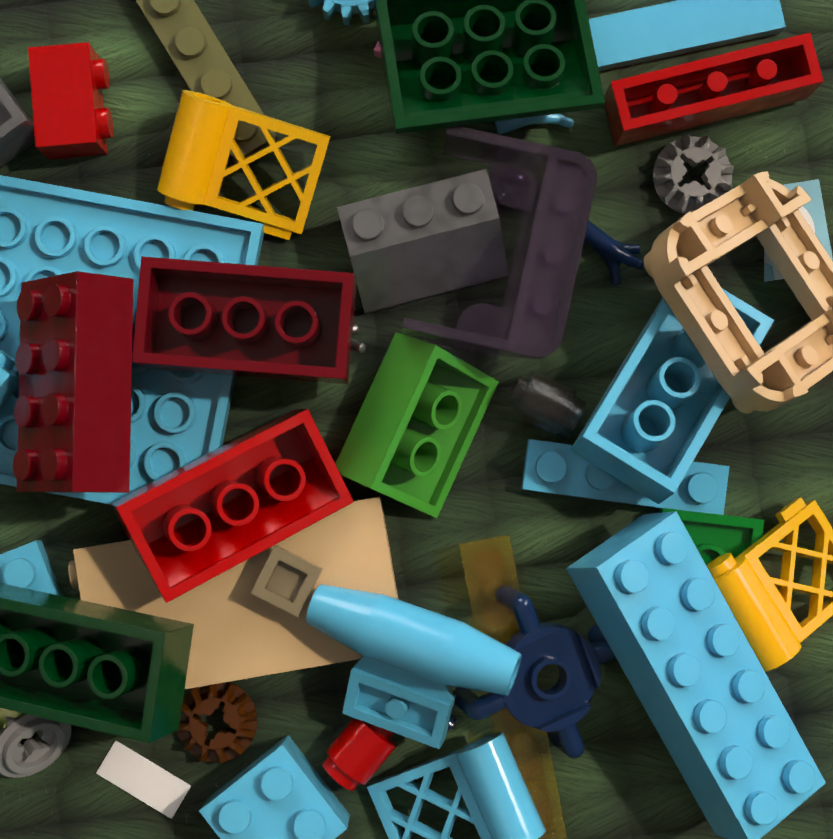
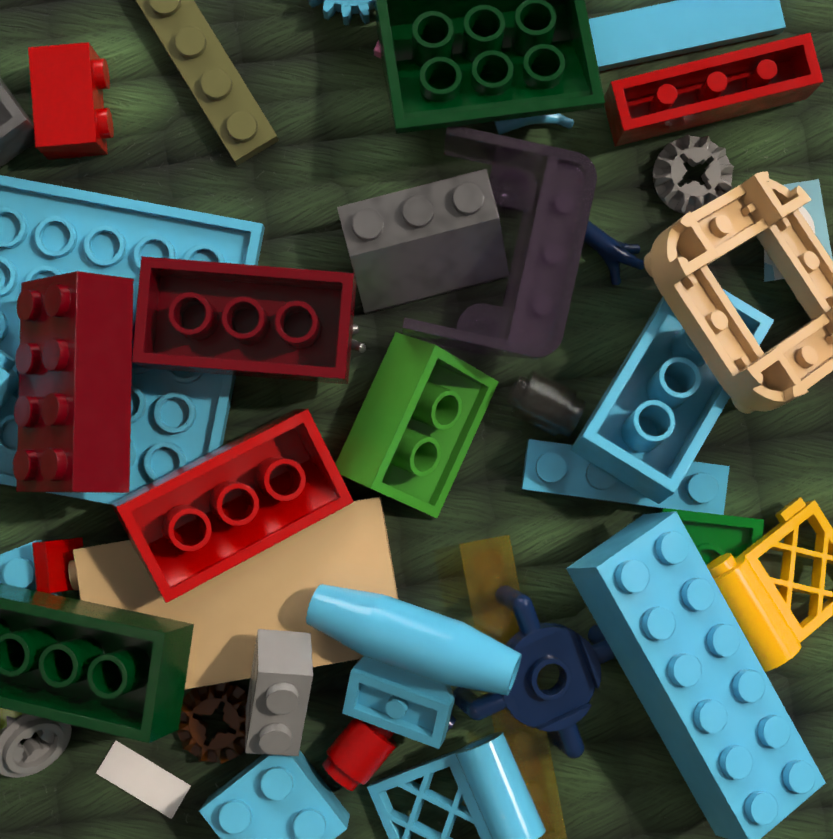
(52, 564): none -> red tile
(200, 155): yellow piece -> none
(278, 692): none -> light grey brick
(286, 581): dark tan plate -> none

